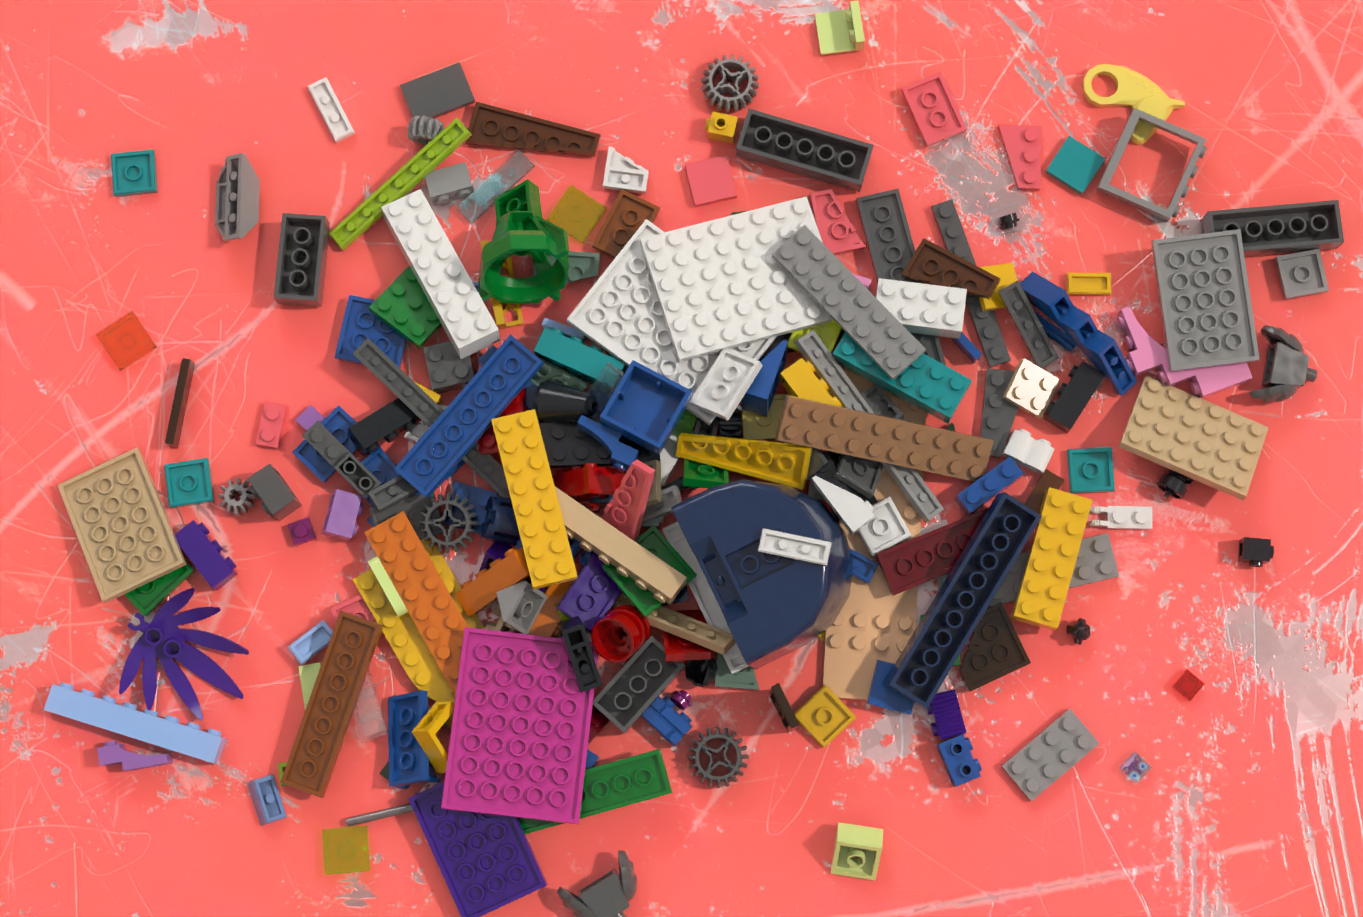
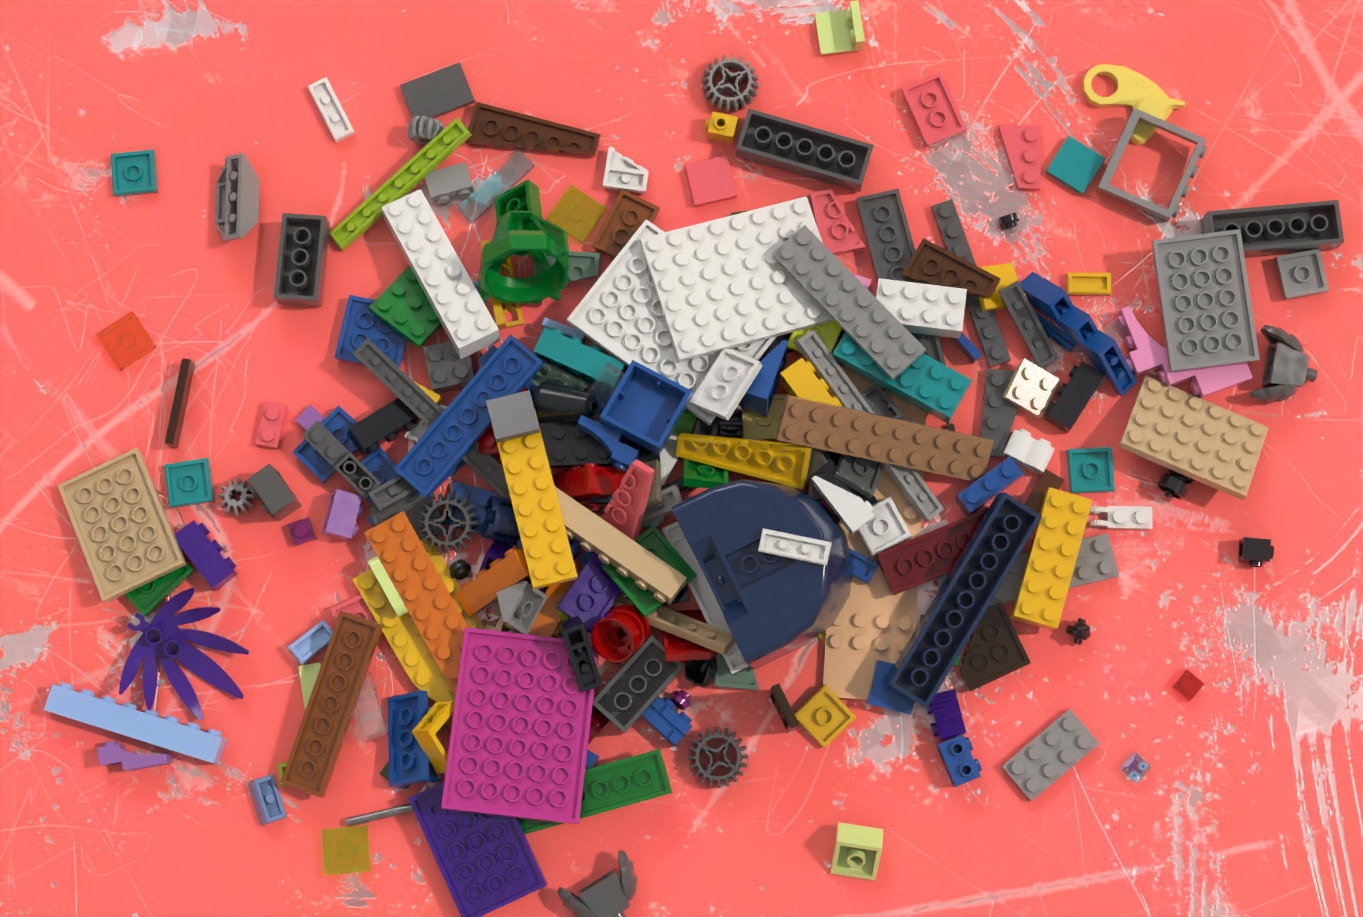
(459, 569): none -> pearl dark grey plate
(512, 416): none -> tile

